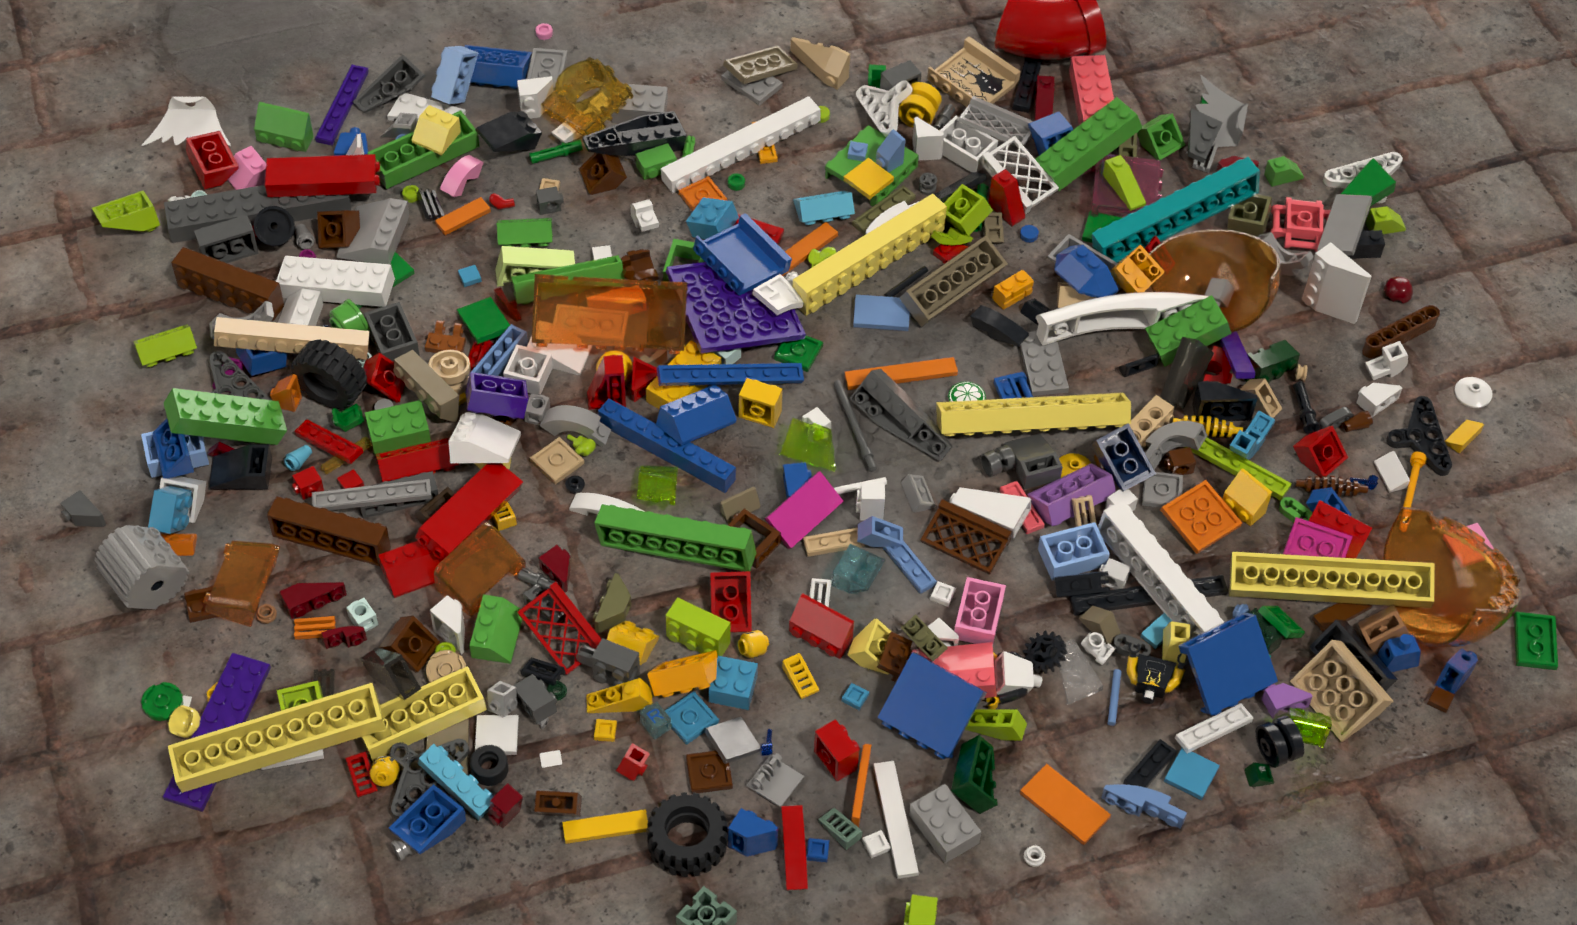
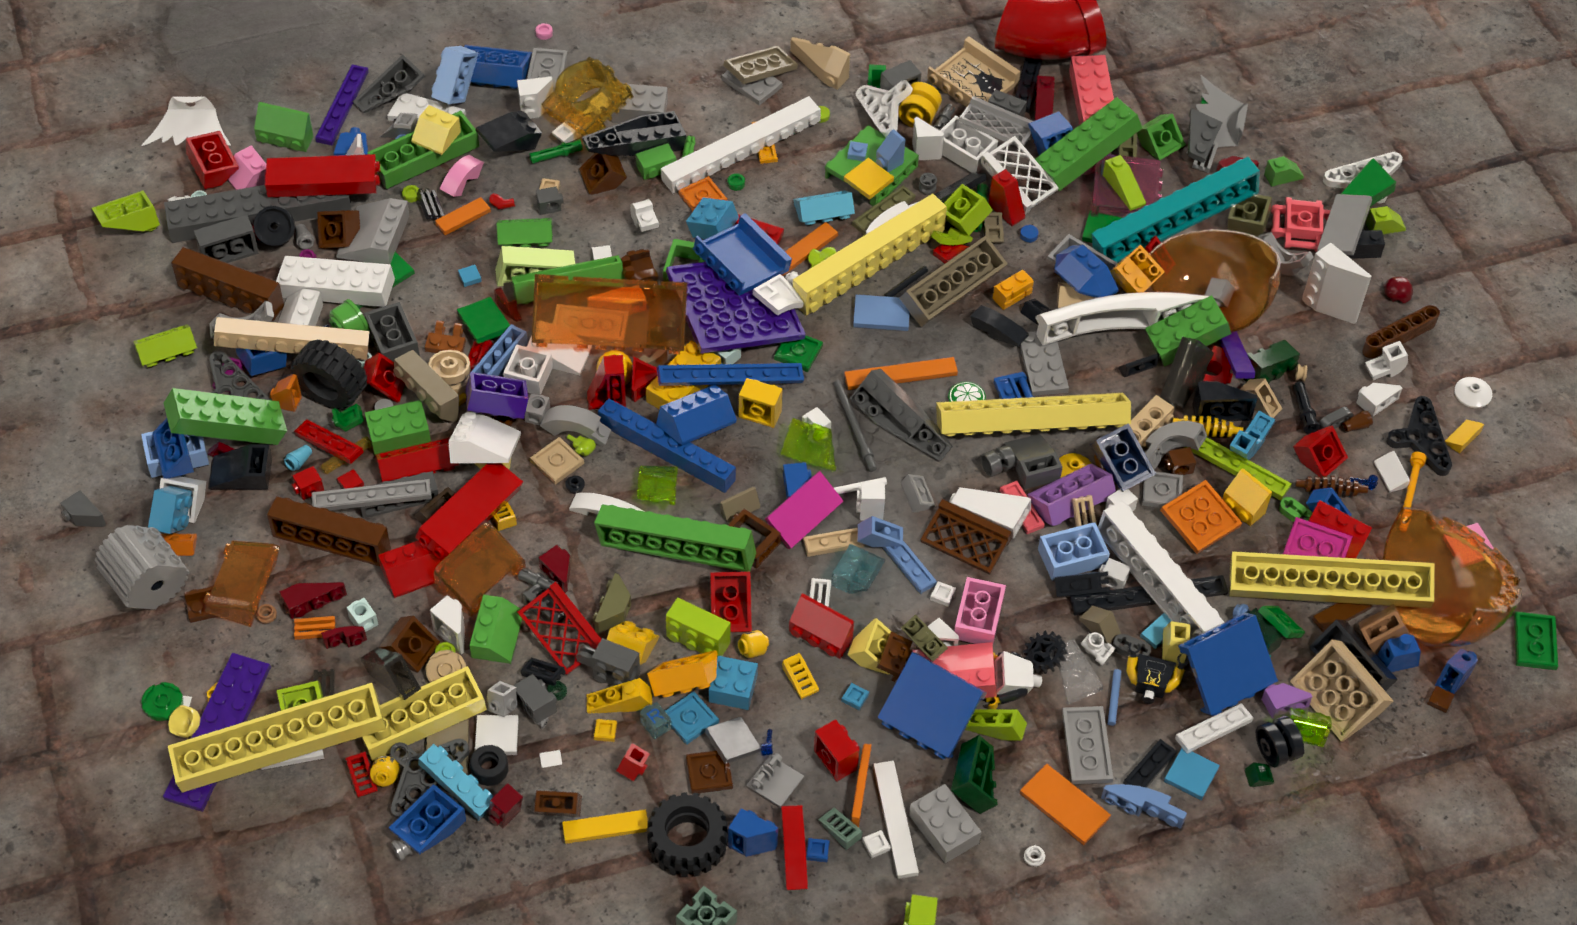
(1008, 102): none -> dark grey brick
(1087, 745): none -> light grey plate

